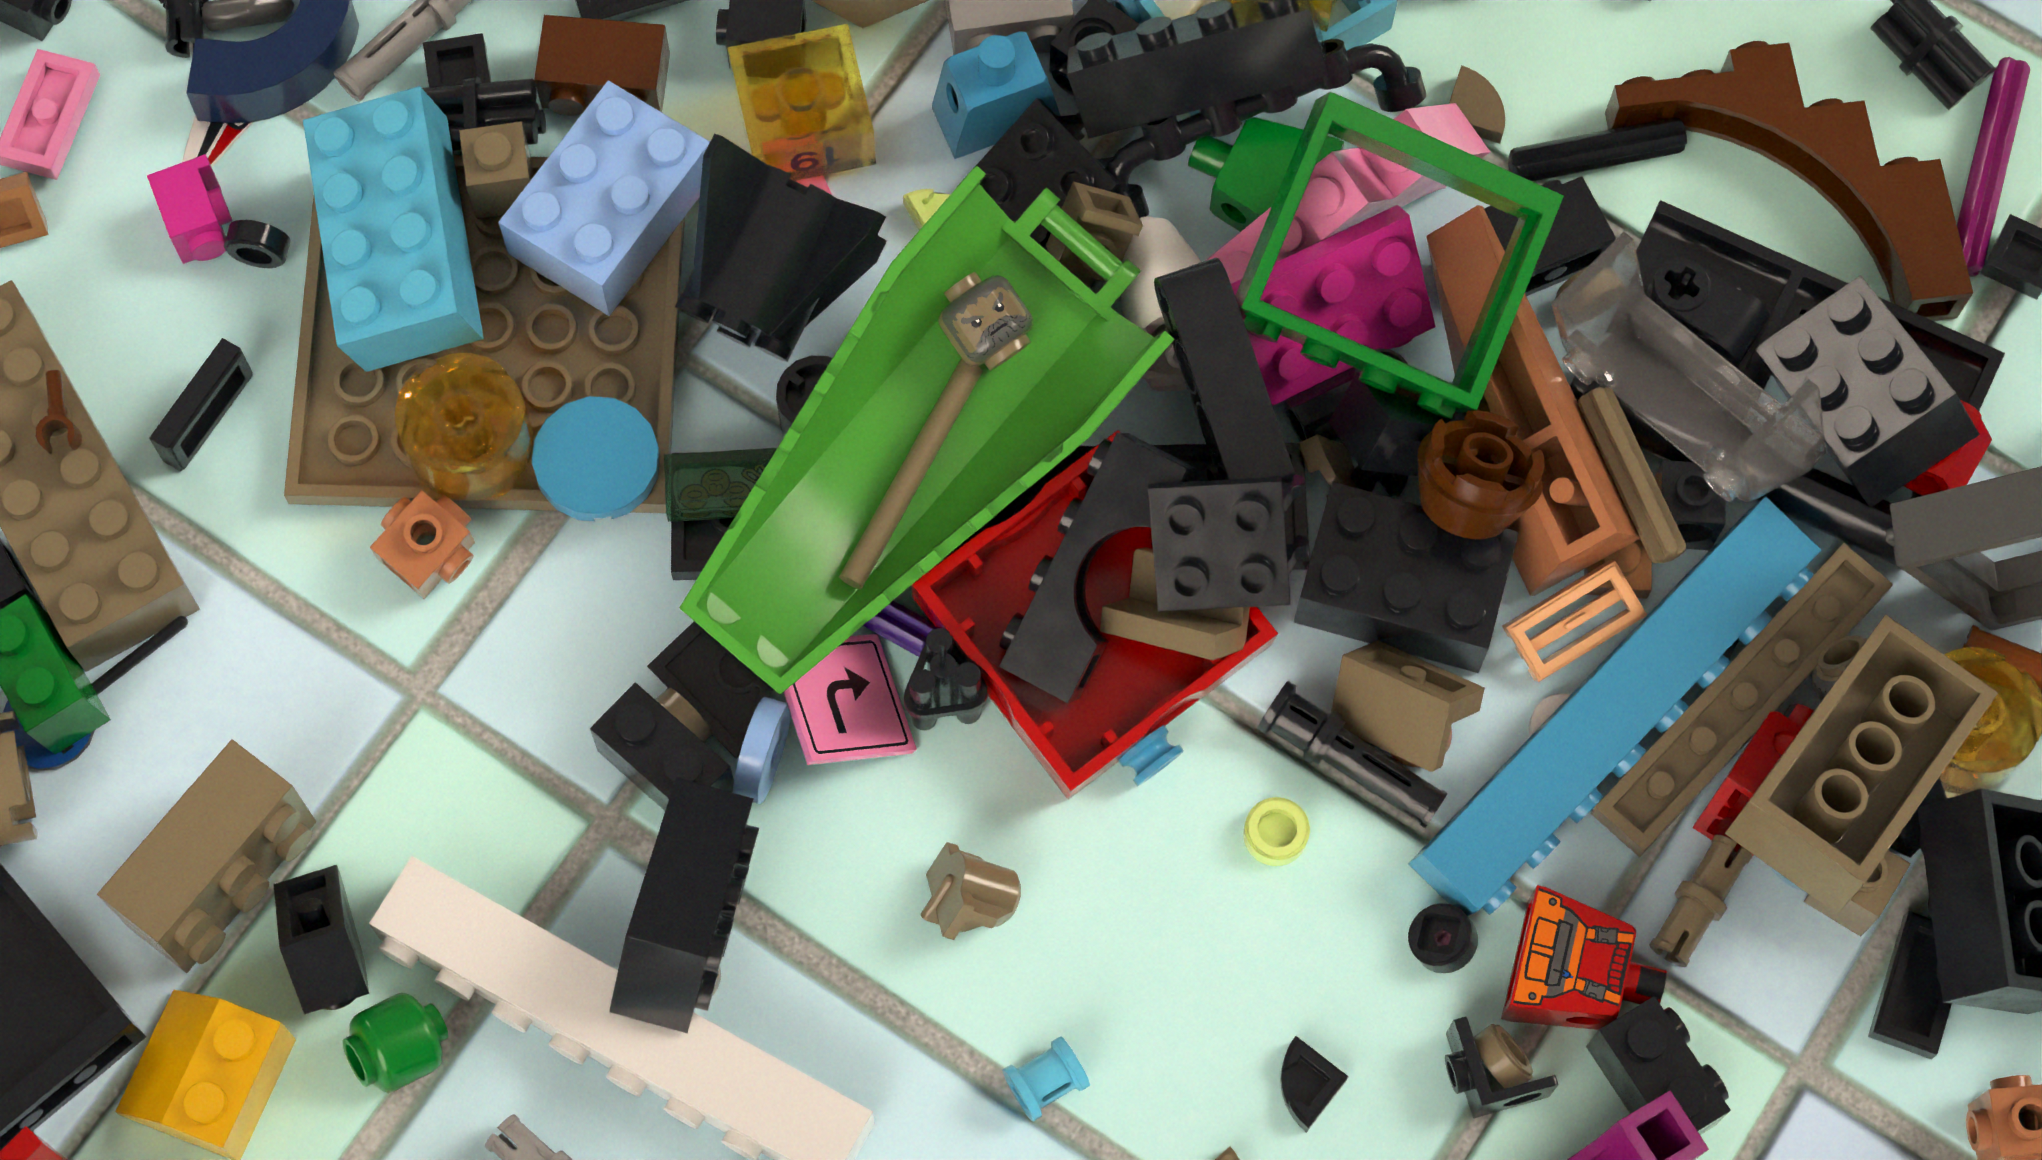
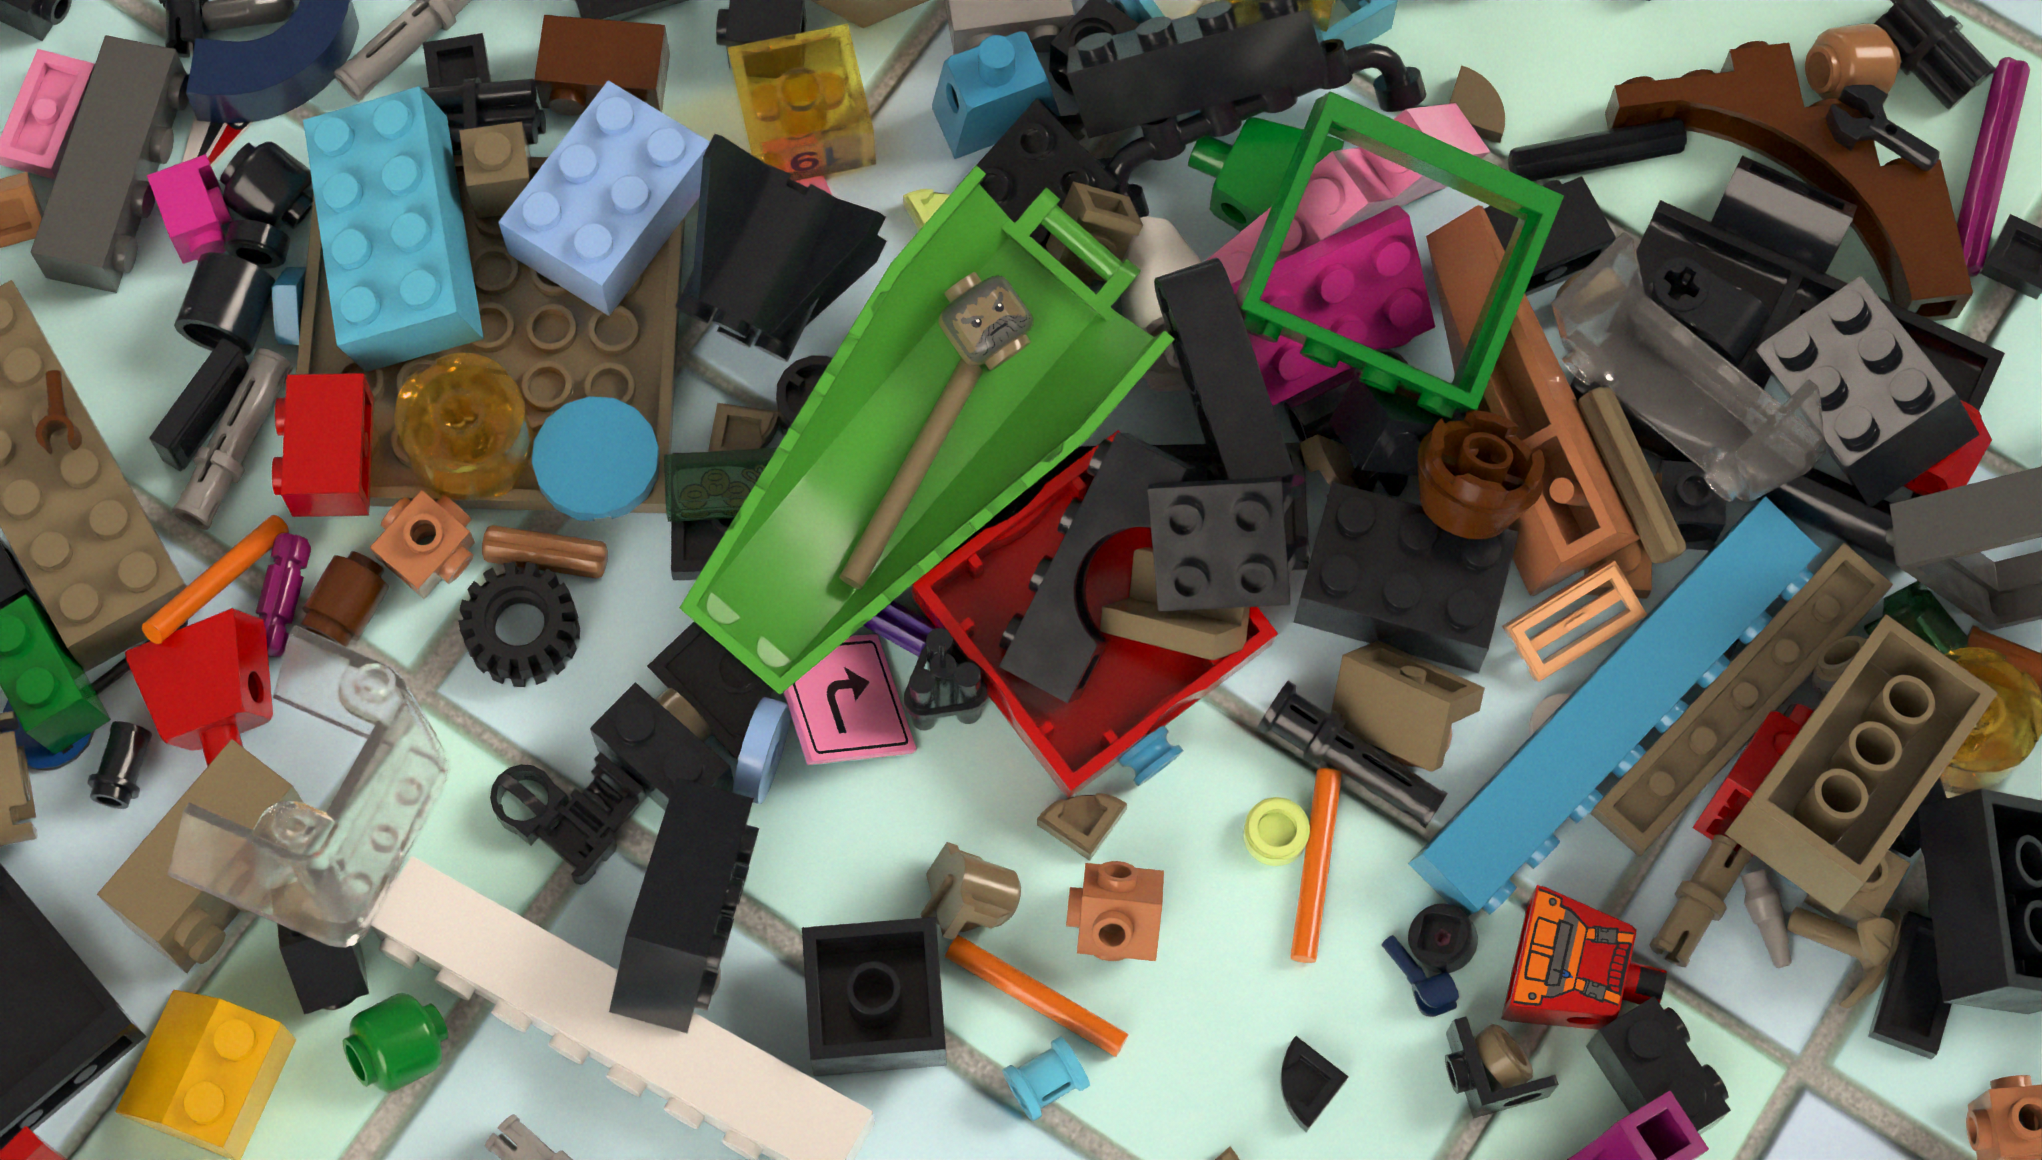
(103, 178): none -> dark grey brick
(120, 765): none -> black pin
(206, 681): none -> red torso
(213, 580): none -> orange bar
(223, 457): none -> light grey pin
(225, 301): none -> black piece
(268, 185): none -> black head
(282, 589): none -> magenta axle
(288, 304): none -> dark azure tile
(325, 445): none -> red brick
(335, 866): none -> clear windscreen
(345, 598): none -> reddish brown brick
(513, 588): none -> black tyre
(546, 550): none -> medium nougat axle
(579, 821): none -> black piece
(742, 428): none -> dark tan tile
(874, 996): none -> black brick
(1036, 995): none -> orange bar
(1082, 821): none -> dark tan tile
(1117, 911): none -> nougat brick
(1316, 866): none -> orange bar
(1431, 994): none -> dark blue hand
(1766, 911): none -> light grey piece
(1784, 214): none -> black brick
(1852, 57): none -> medium nougat head
(1871, 943): none -> dark tan plant
(1876, 126): none -> black bar
(1924, 616): none -> clear green piece

